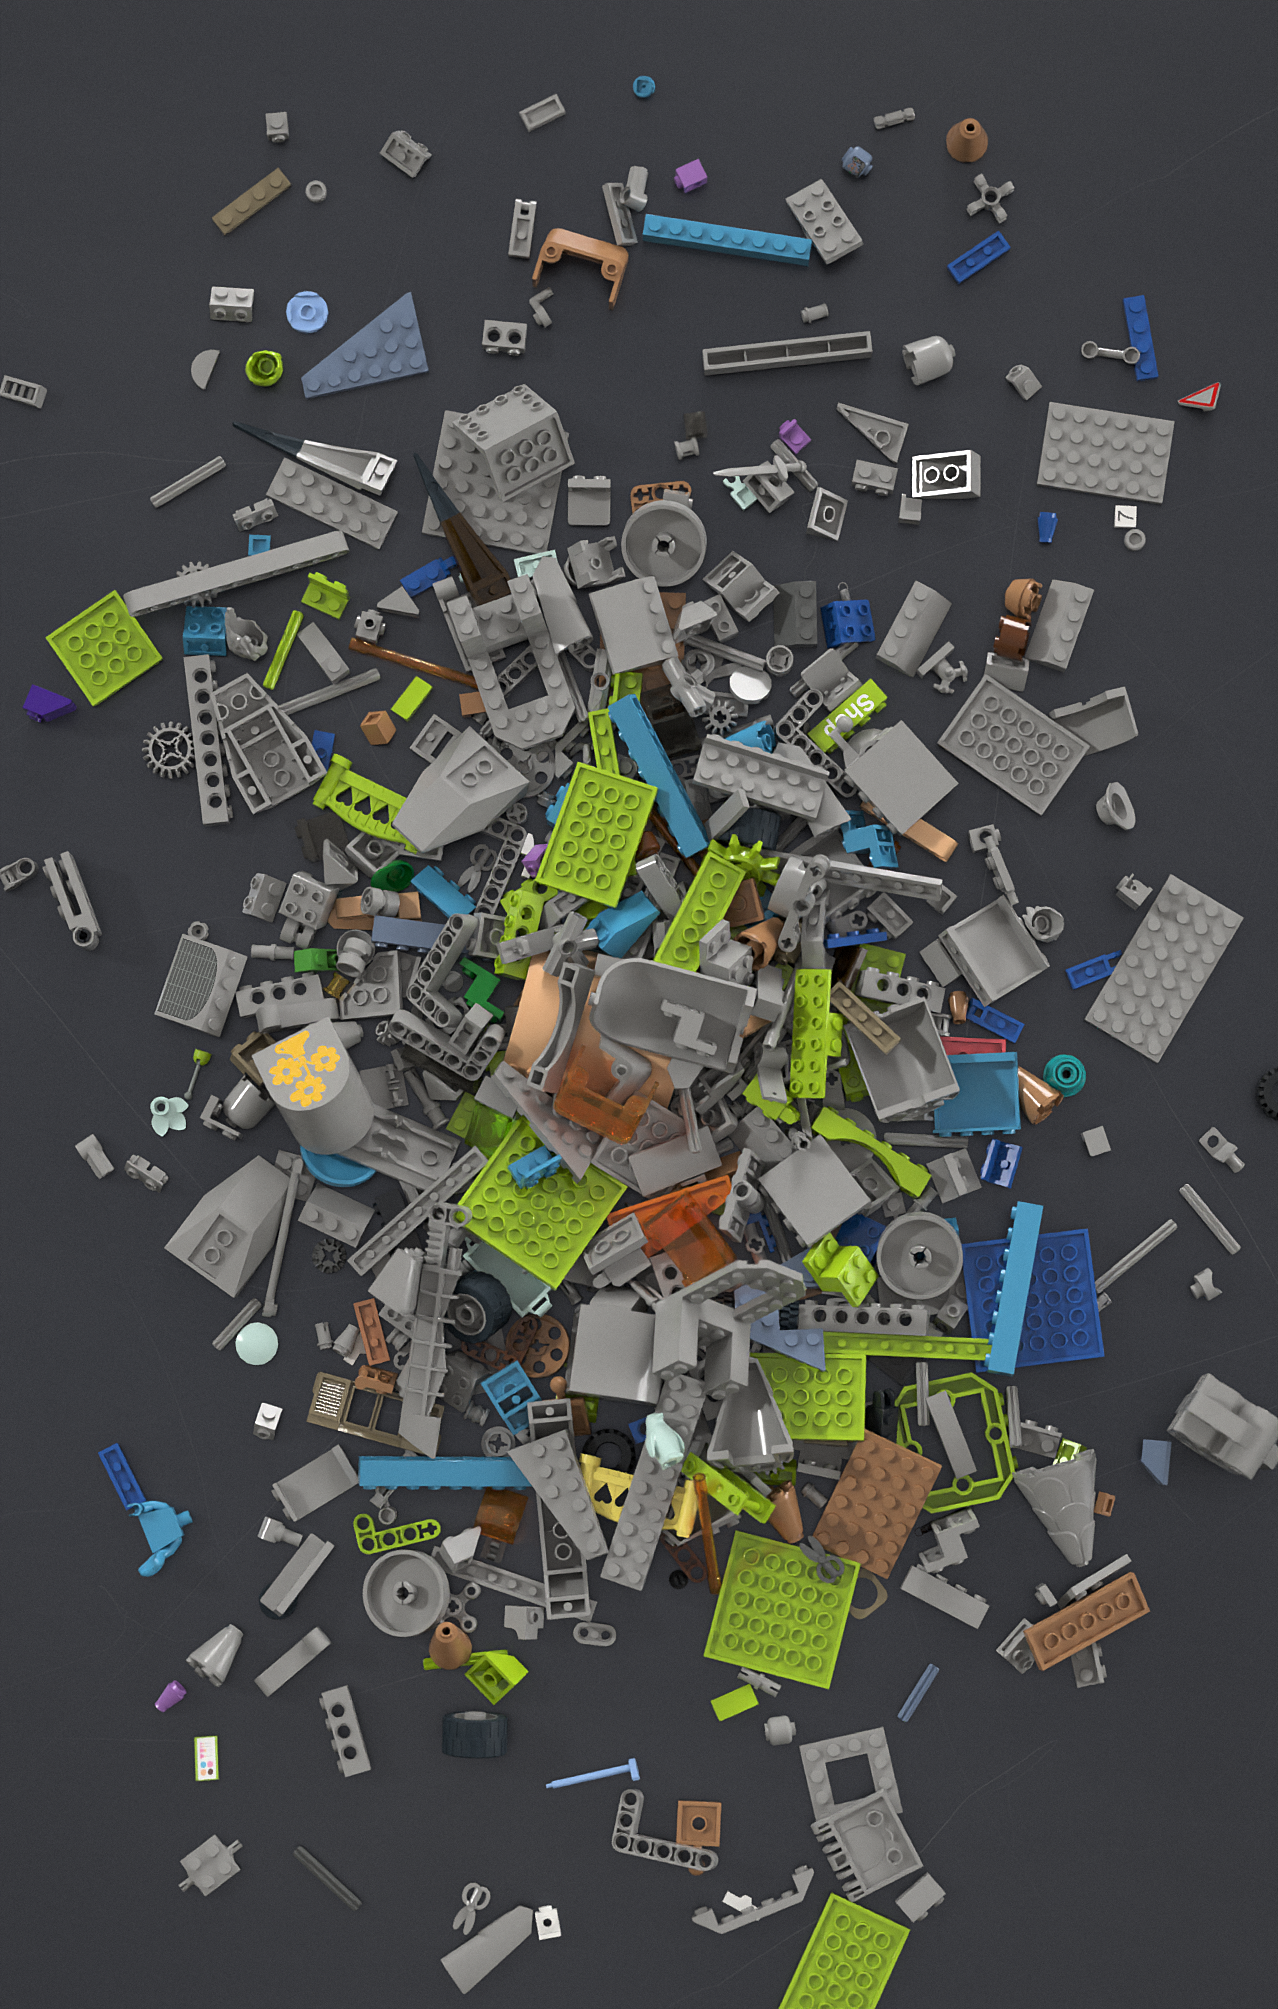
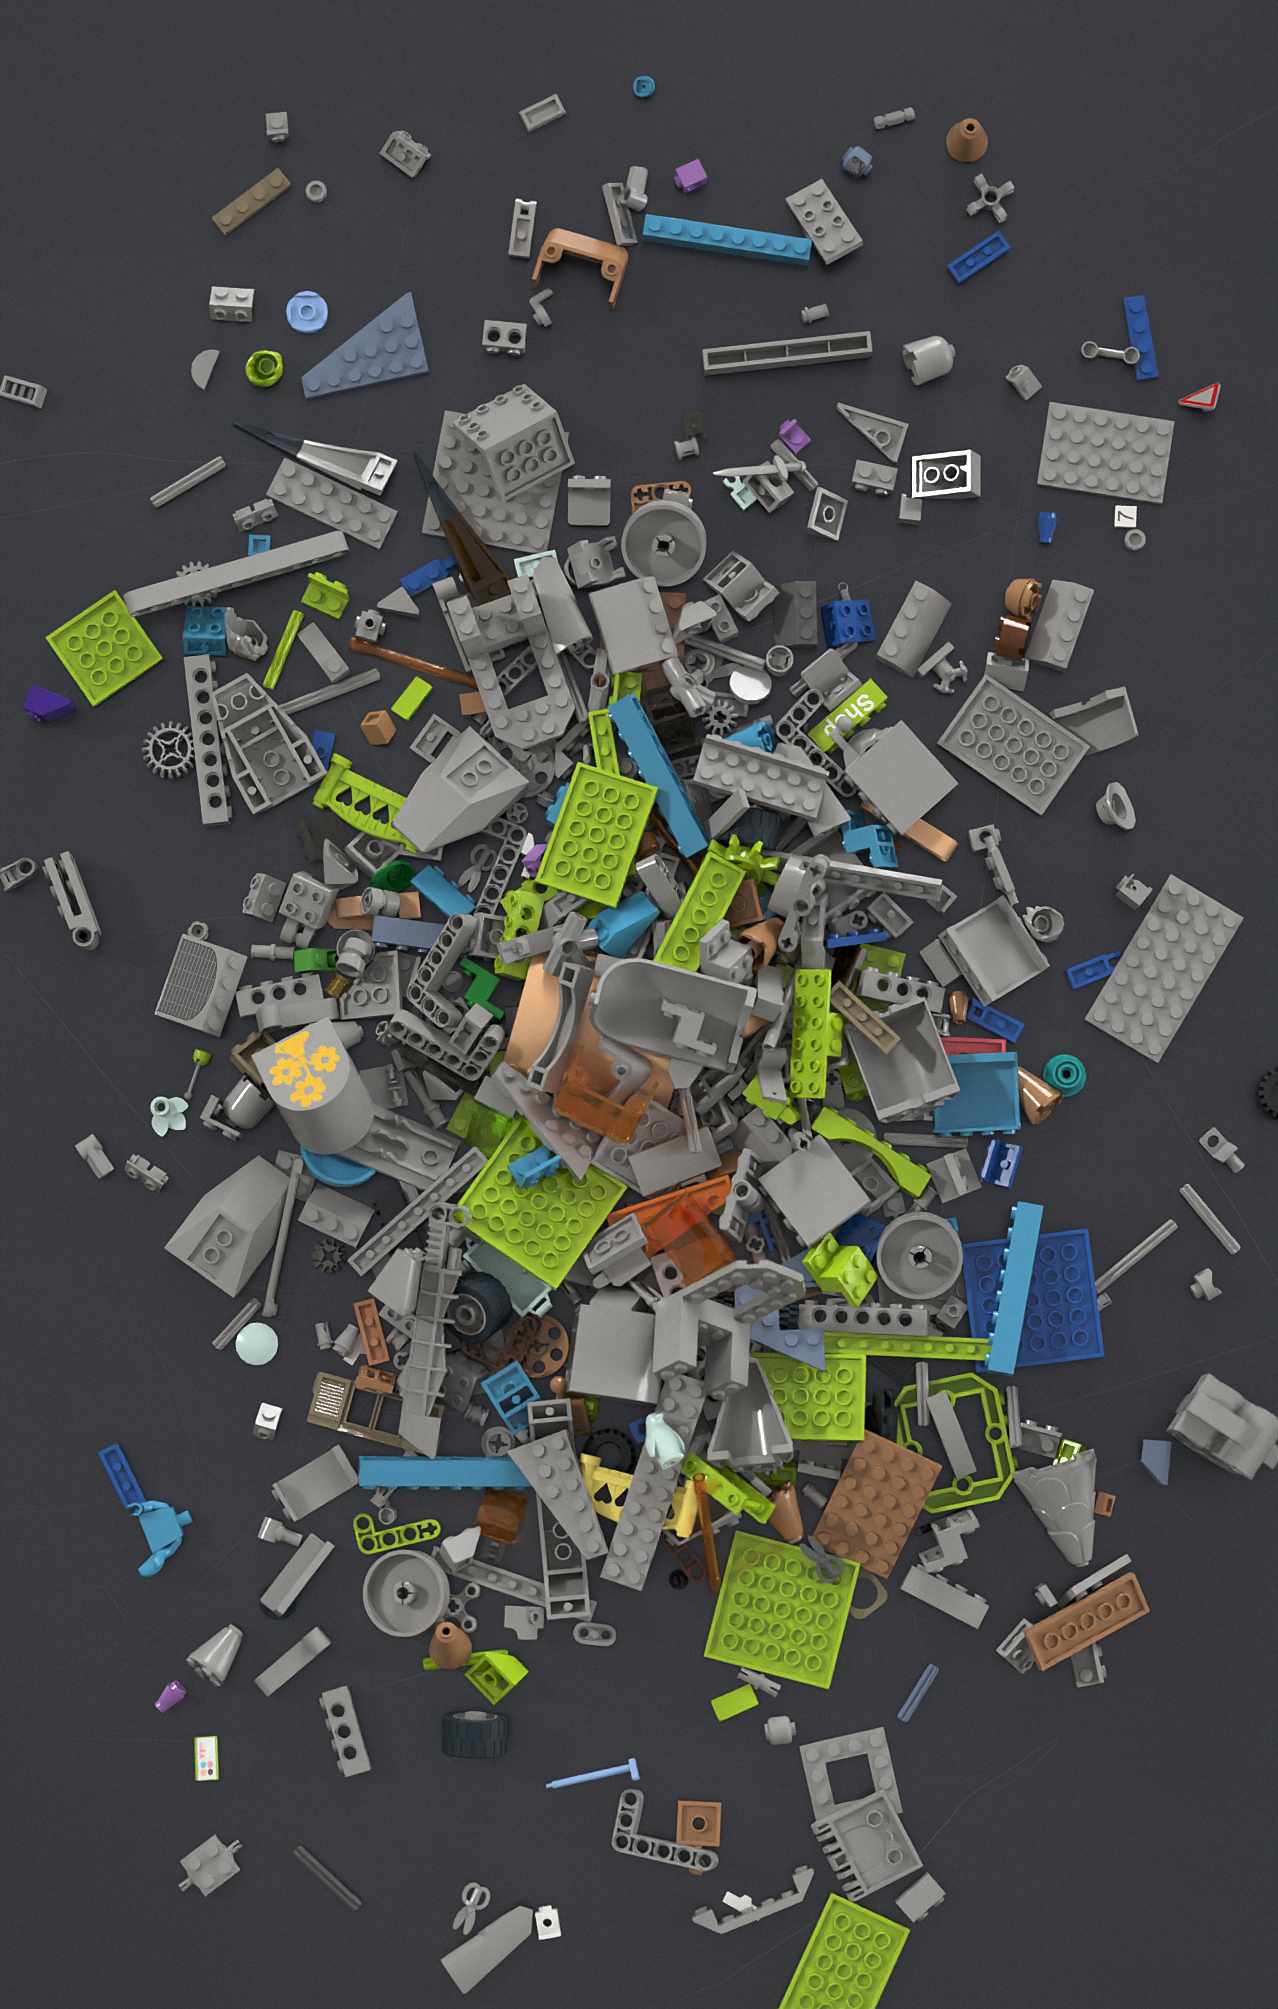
(1096, 1141): light grey panel -> none

